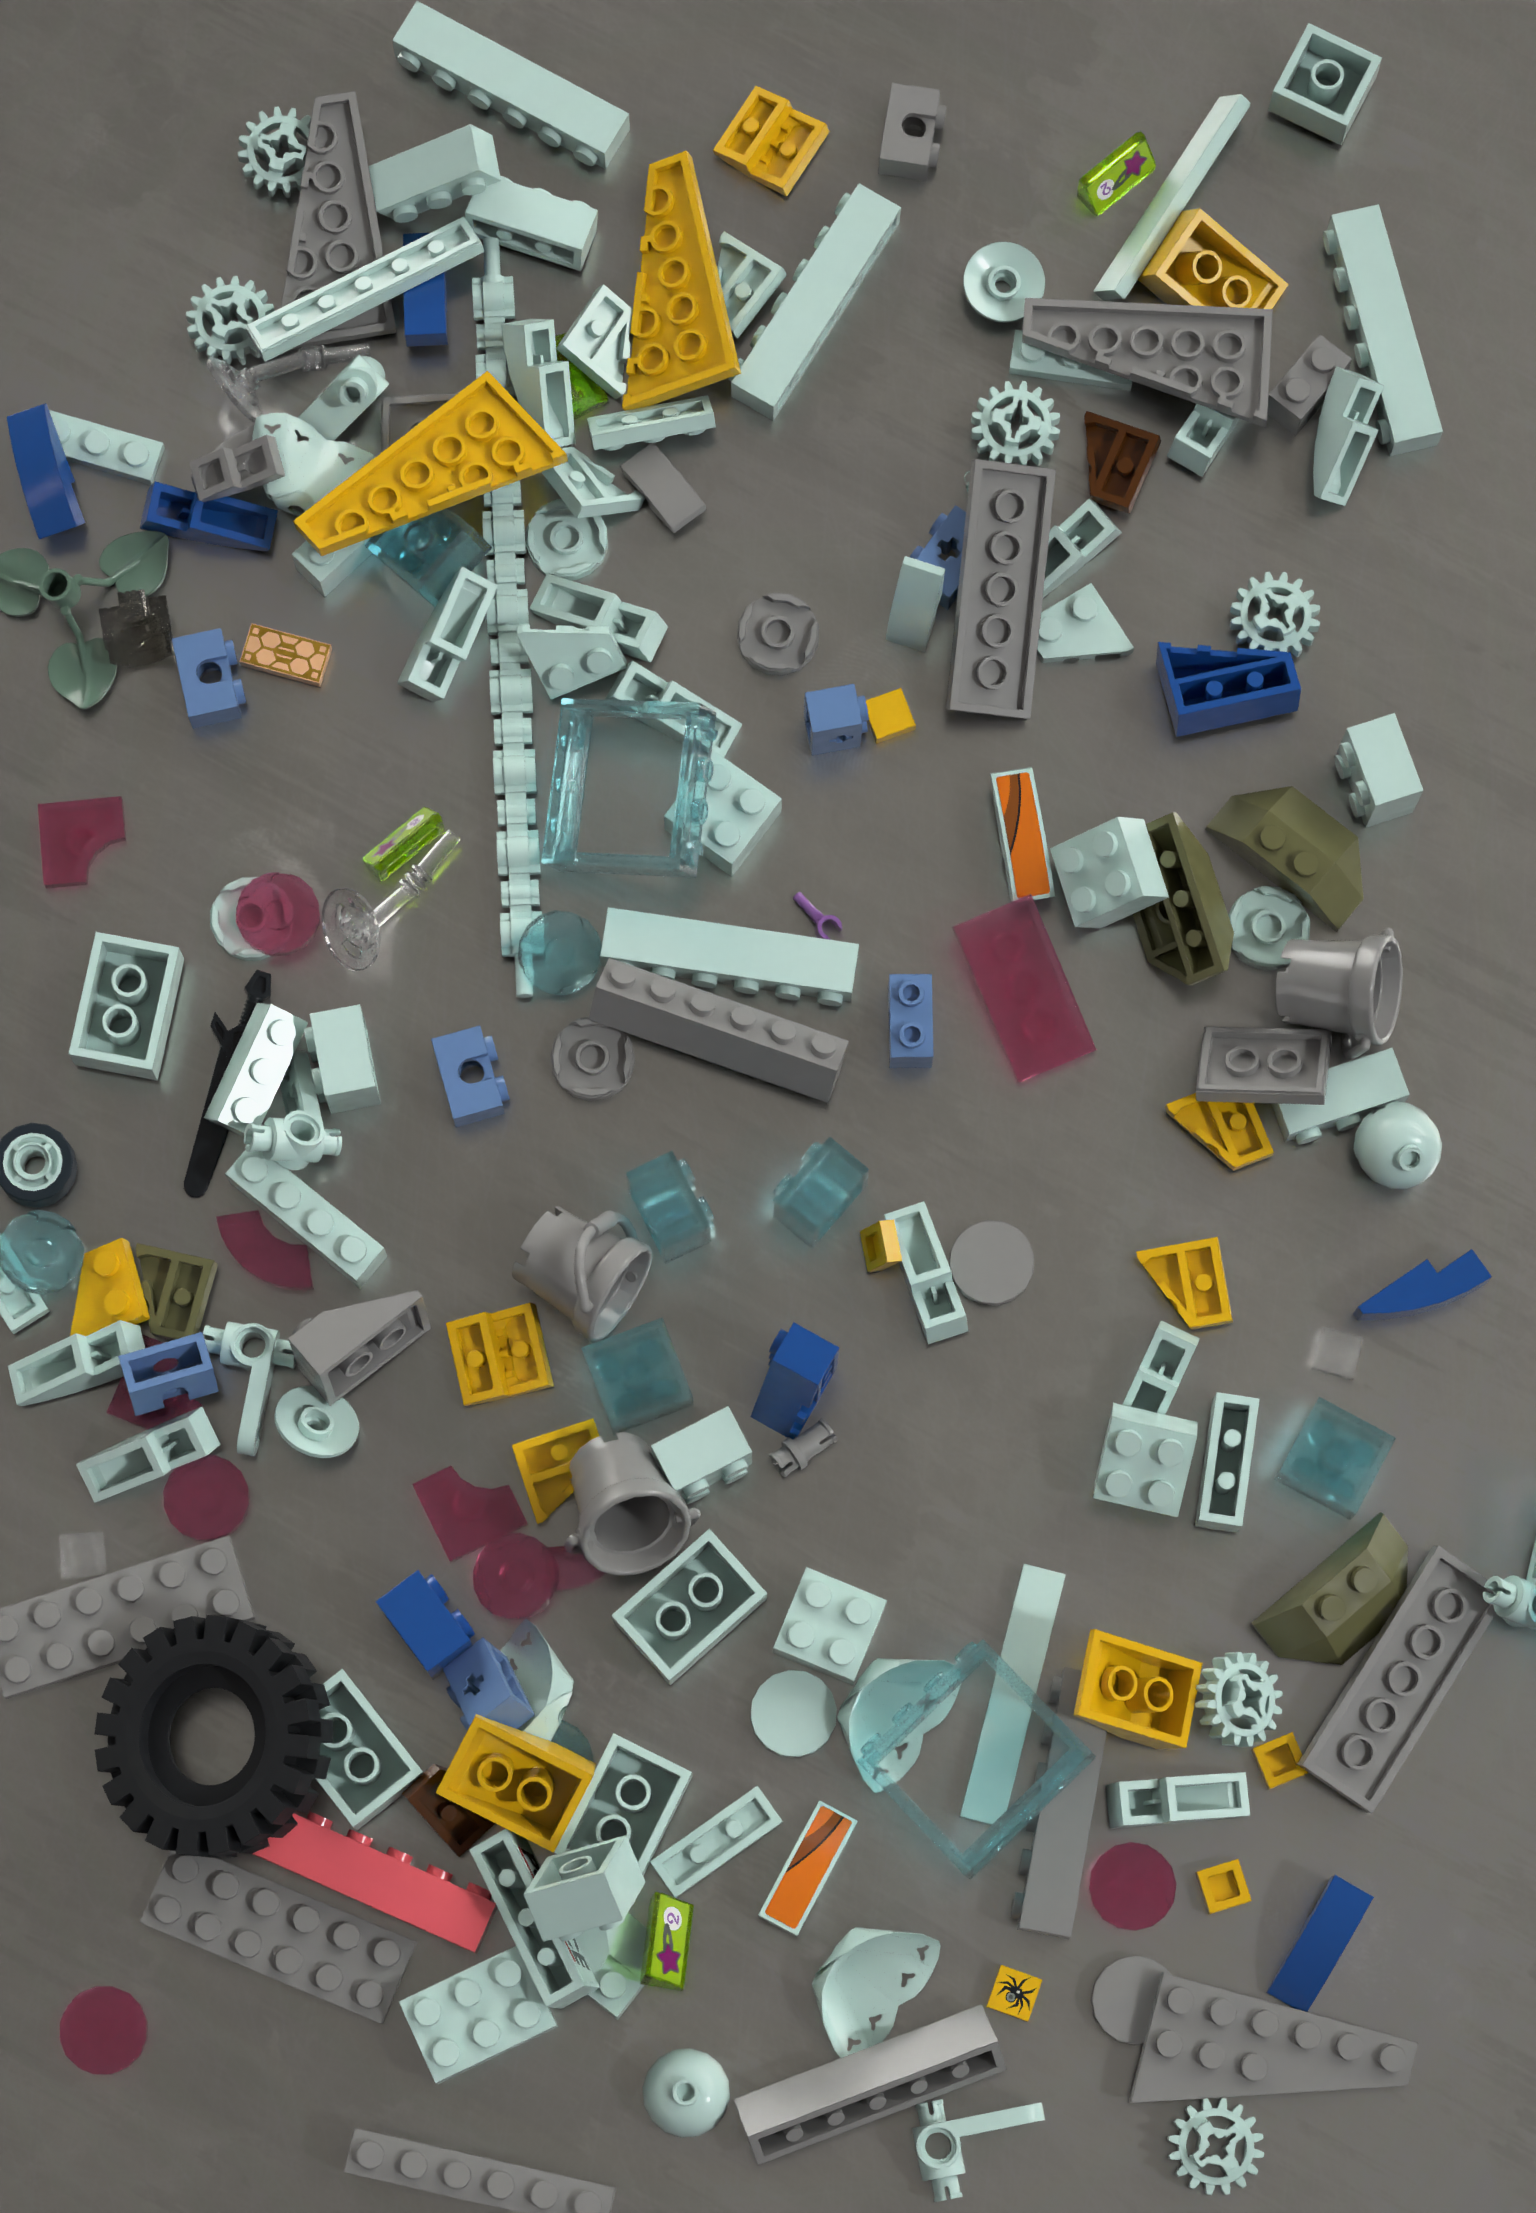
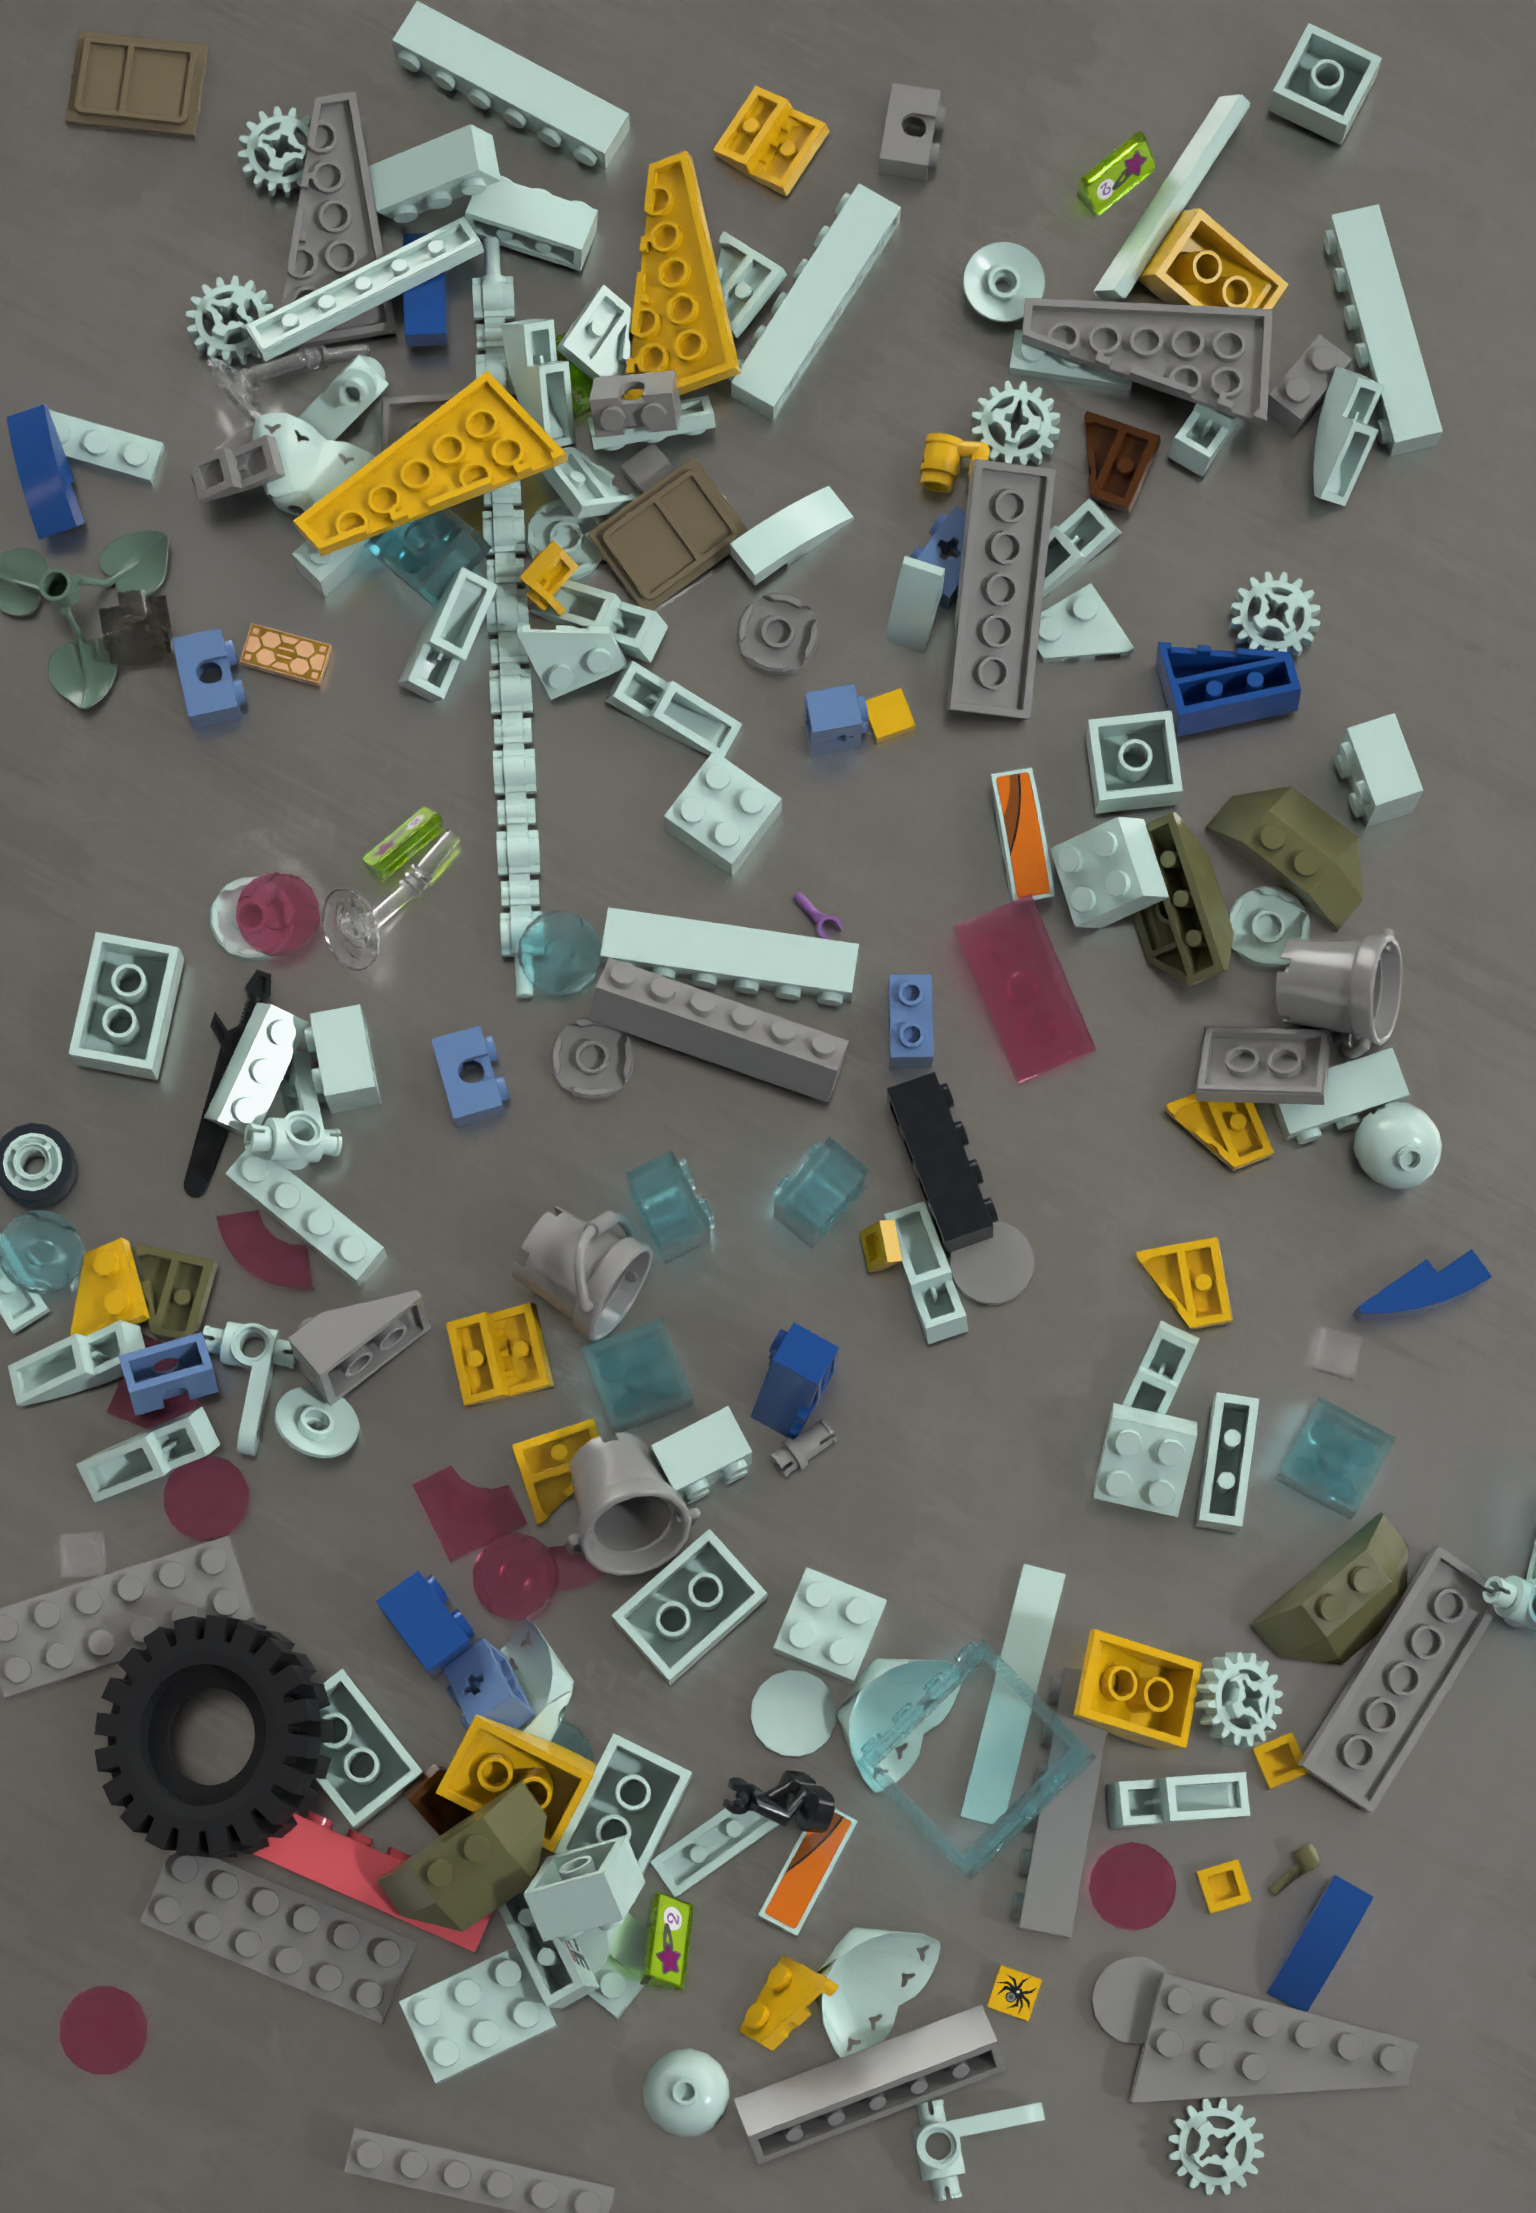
(74, 836): clear pink tile -> none
(137, 84): none -> dark tan piece
(215, 522): blue slope -> none
(472, 1864): none -> olive wedge
(547, 575): none -> yellow bracket
(570, 778): clear light blue window -> none
(657, 408): none -> light grey brick
(668, 535): none -> dark tan piece
(784, 2002): none -> yellow wing
(789, 534): none -> light aqua slope
(793, 1796): none -> black piece
(940, 1162): none -> black brick
(943, 460): none -> yellow piece
(1133, 762): none -> light aqua brick
(1306, 1859): none -> olive hand

